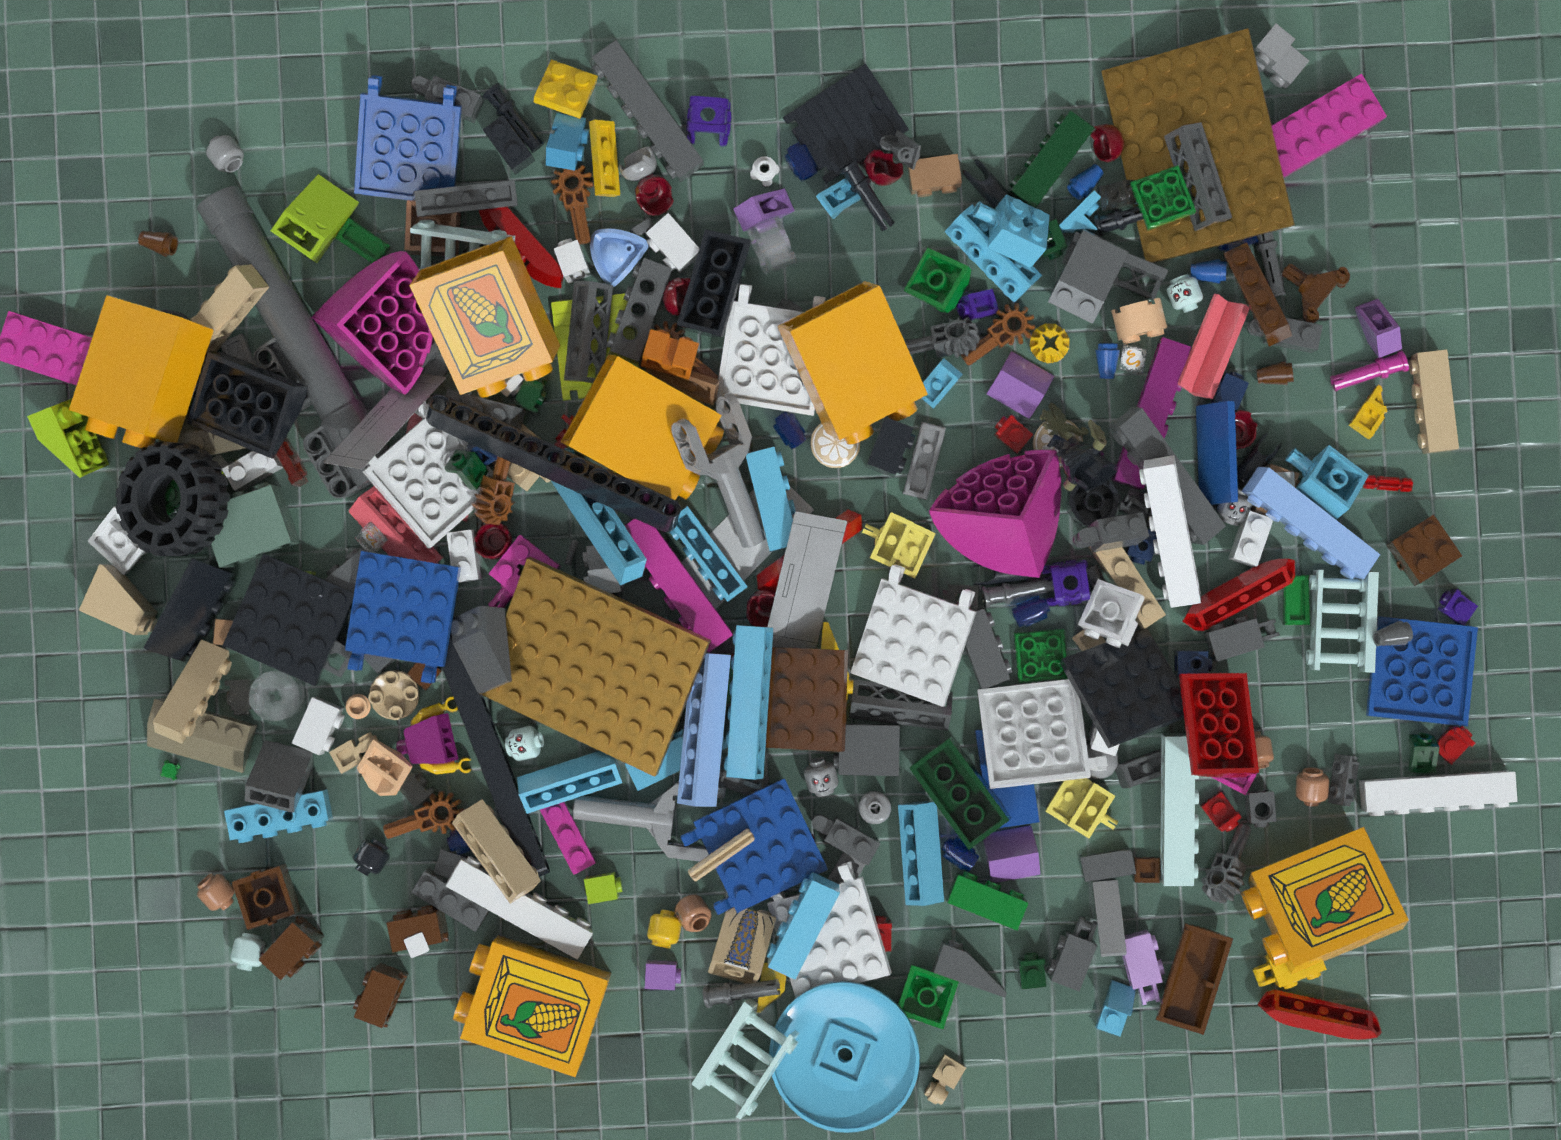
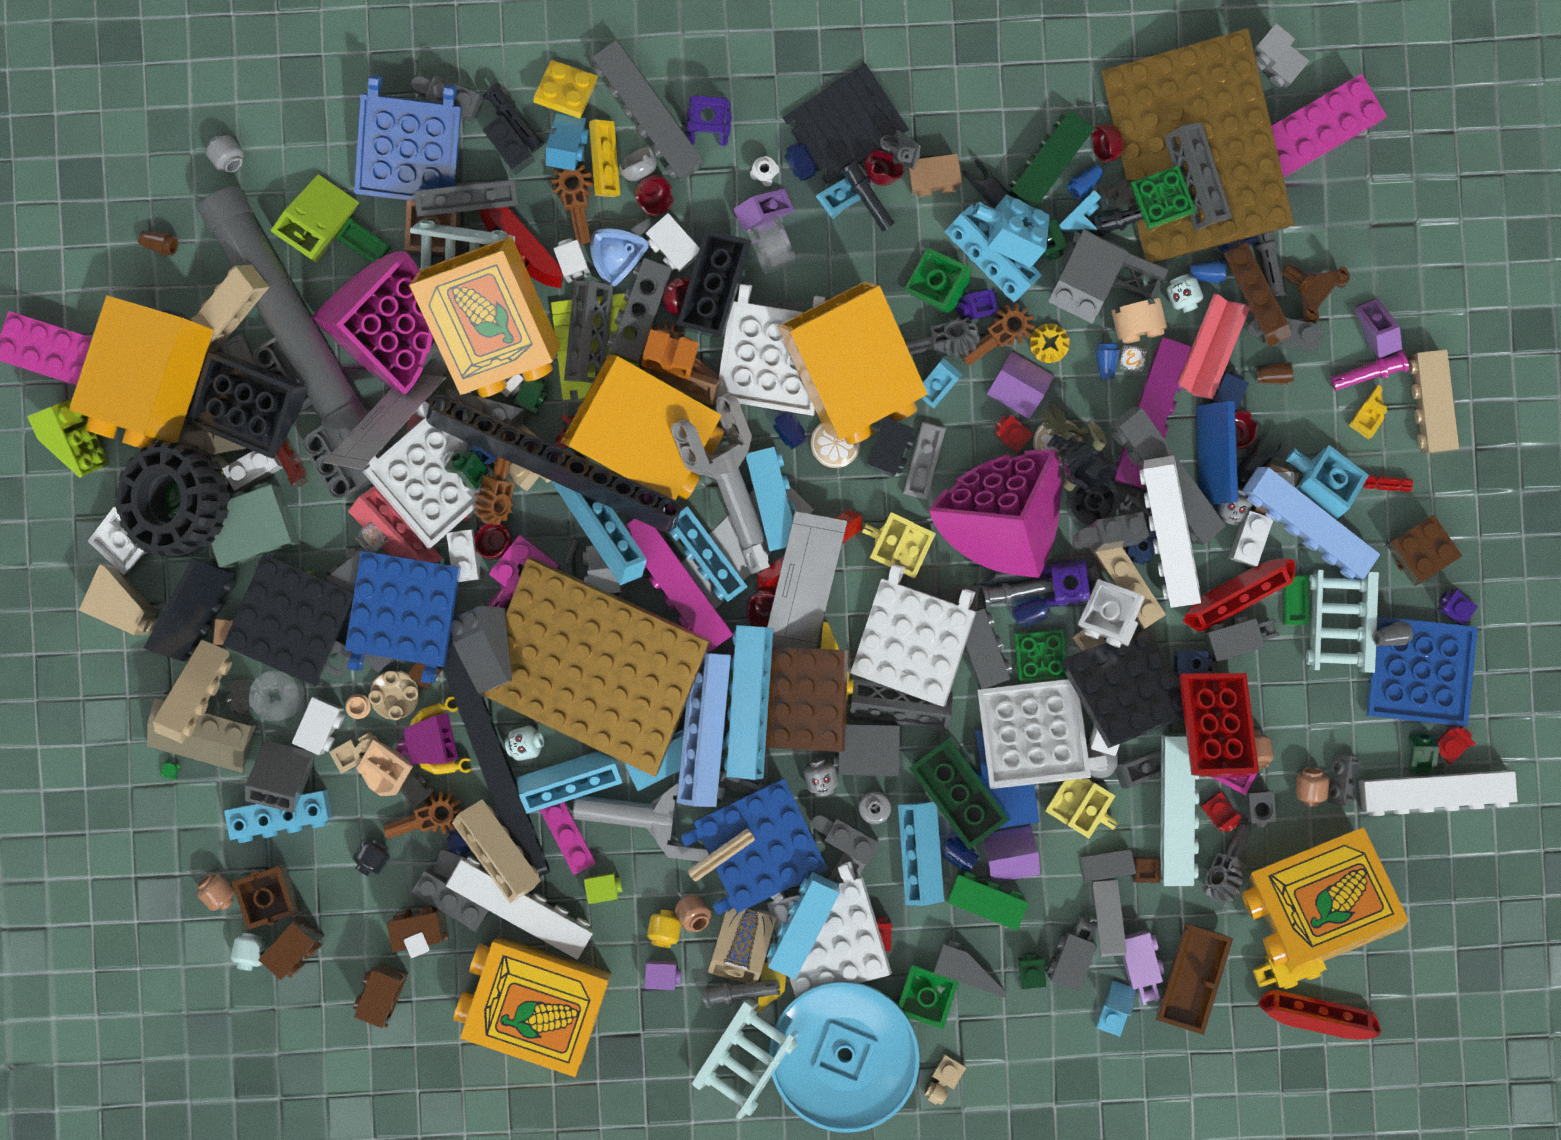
(756, 558): none -> white plate

